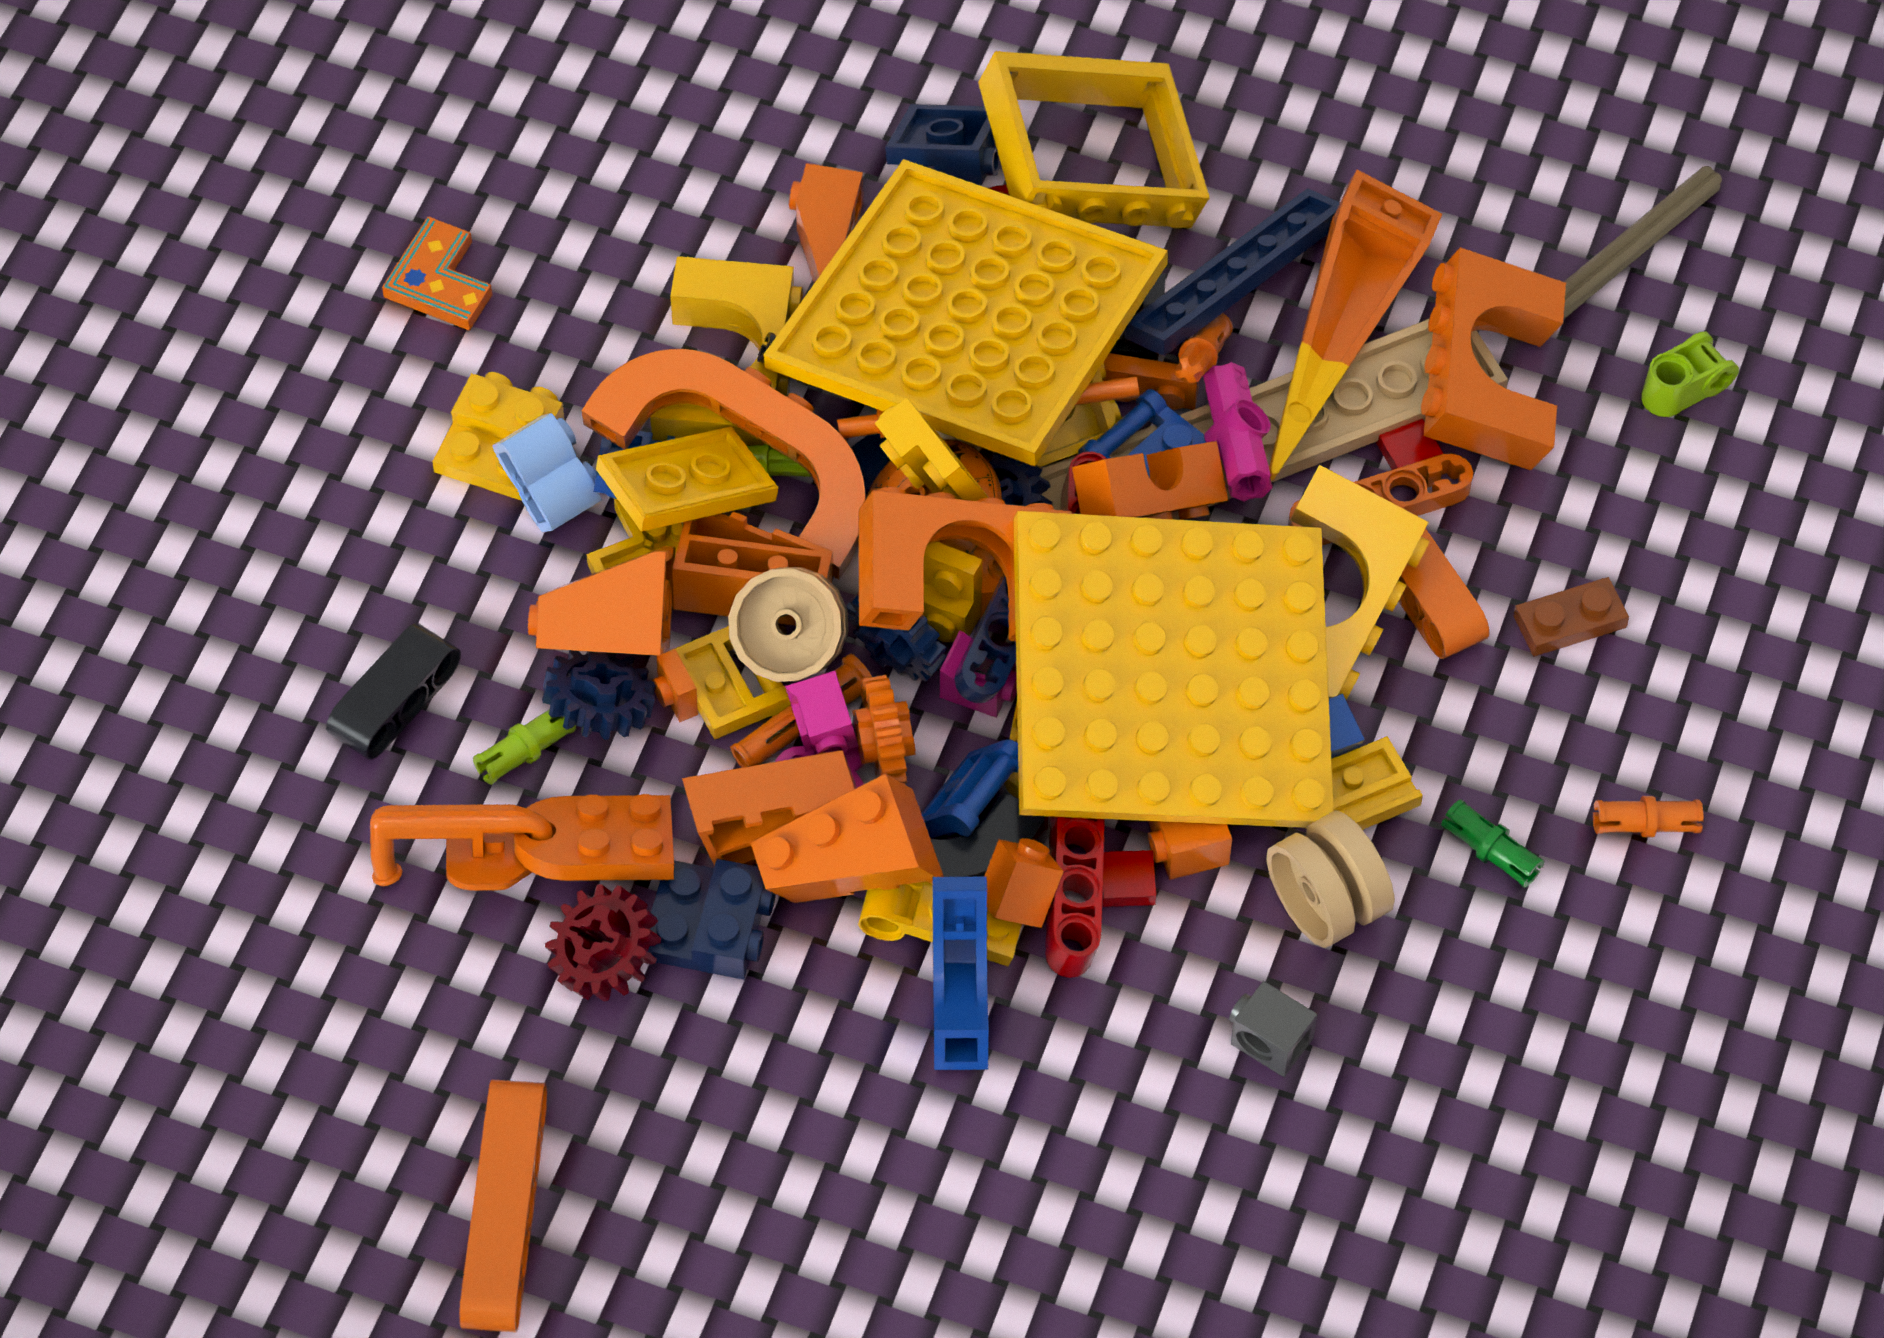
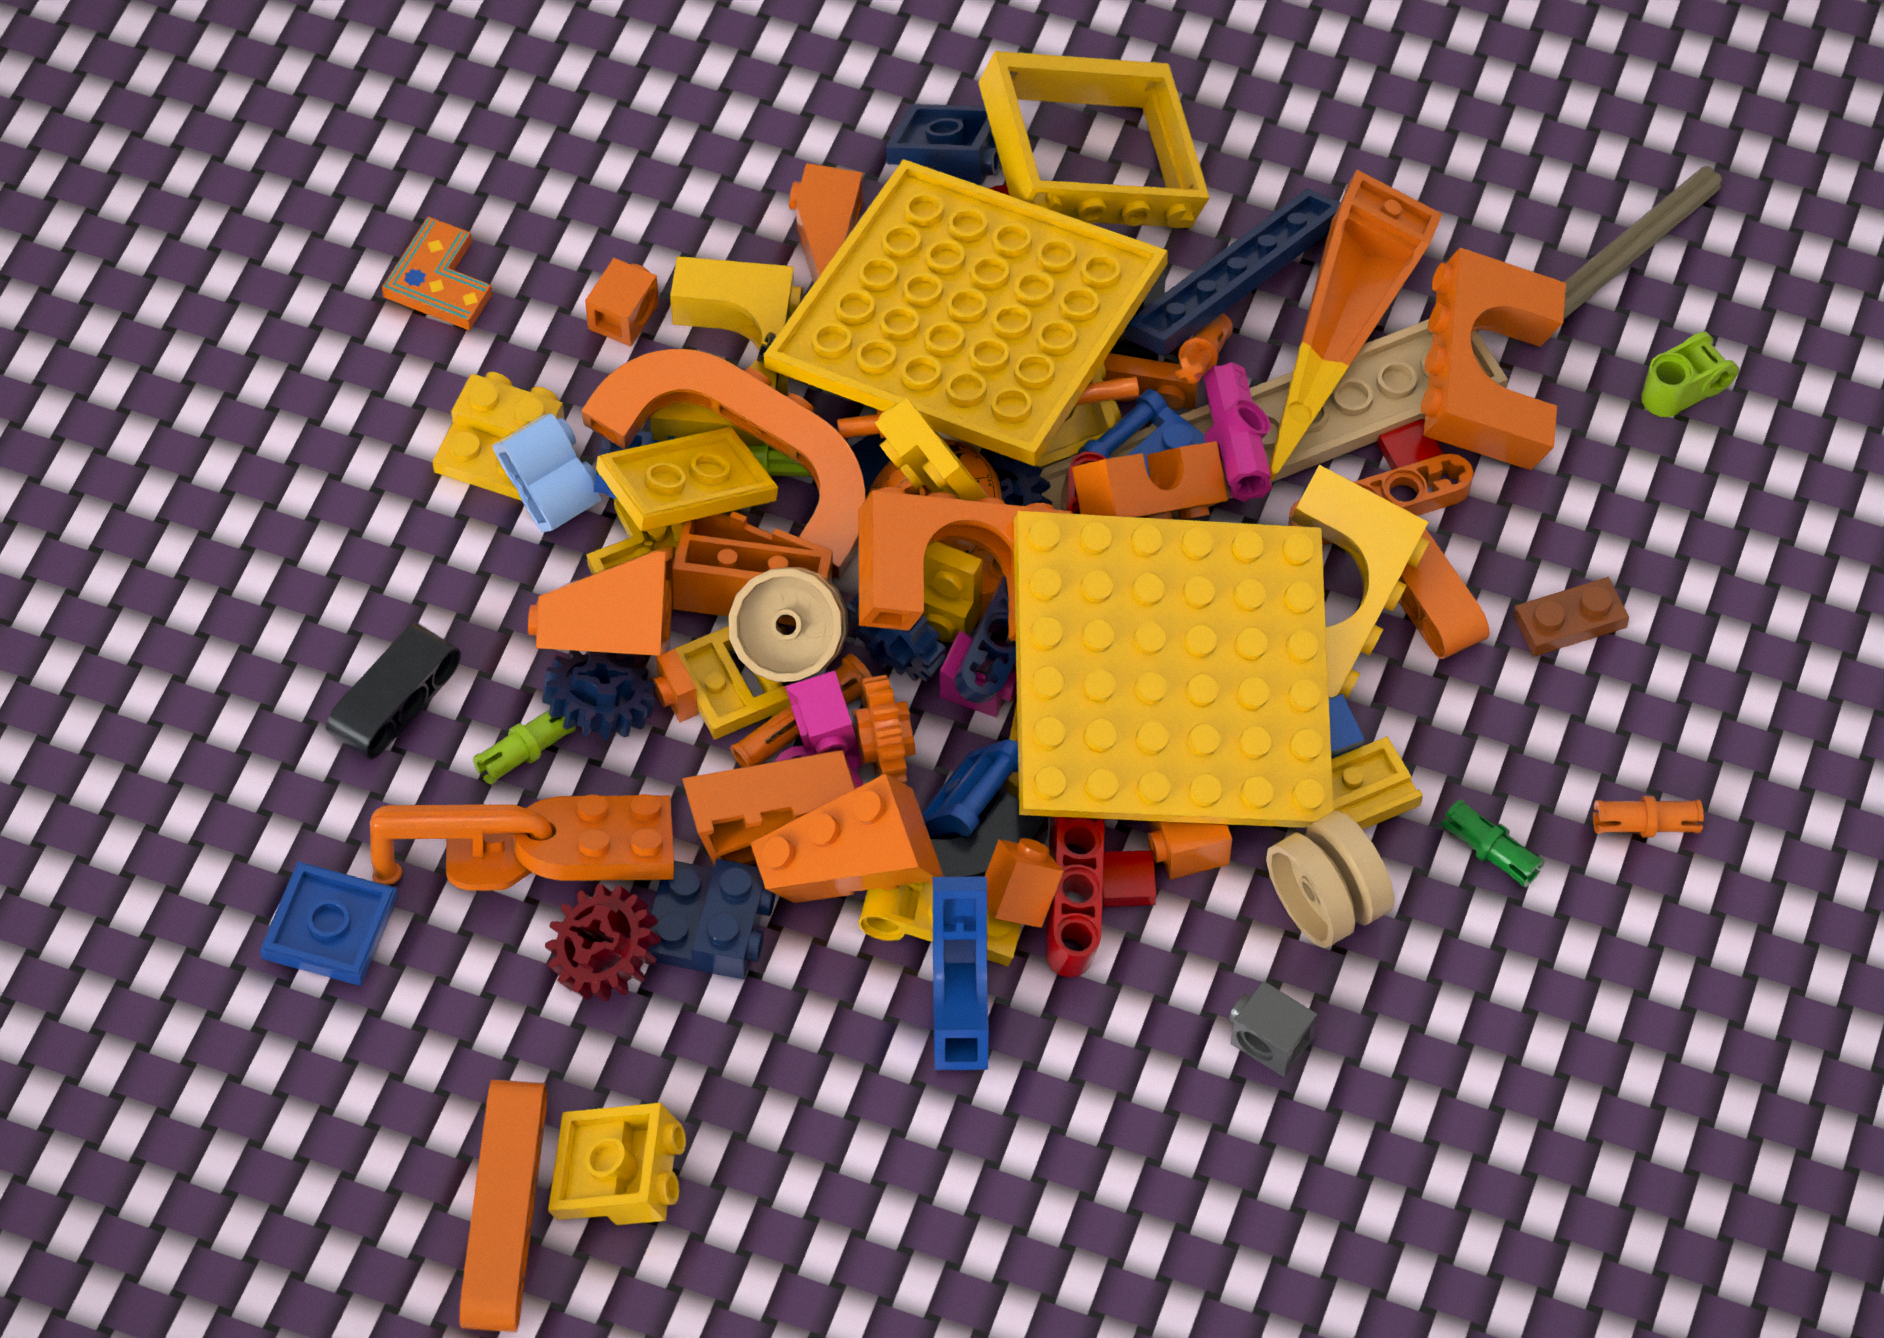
(329, 923): none -> blue plate
(617, 1164): none -> yellow plate
(622, 301): none -> orange brick

